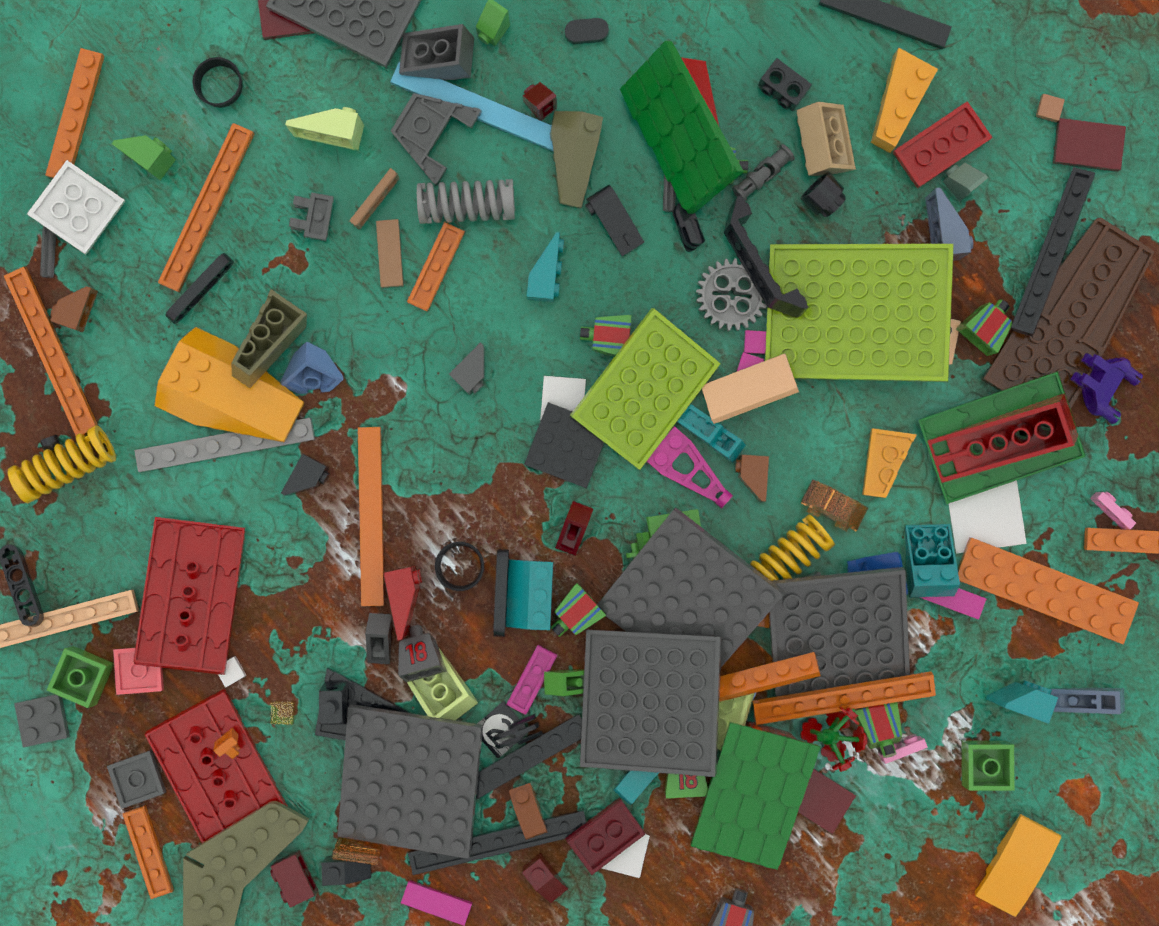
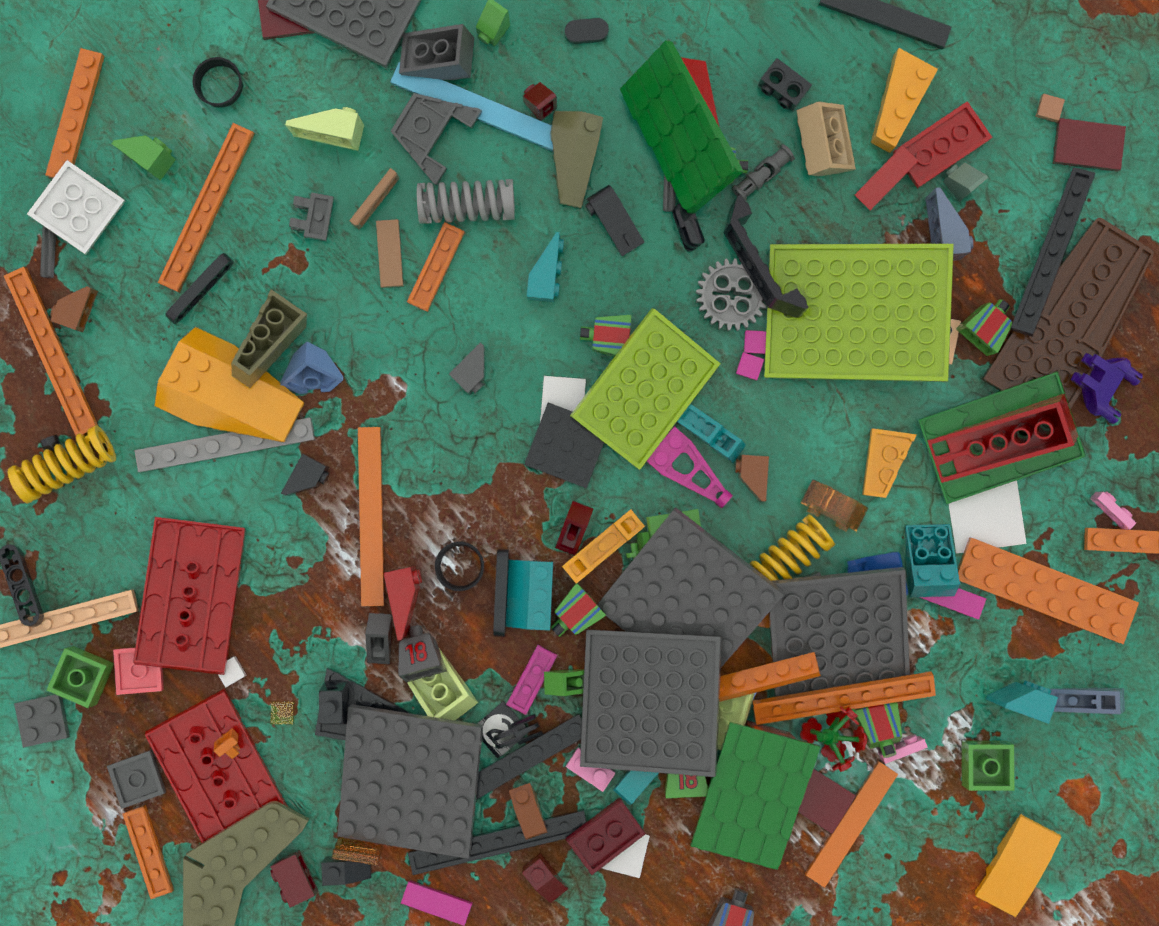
(596, 776): none -> bright pink plate
(603, 546): none -> light orange slope
(749, 388): light nougat tile -> none
(824, 195): black piece -> none
(851, 824): none -> orange tile
(886, 178): none -> red tile

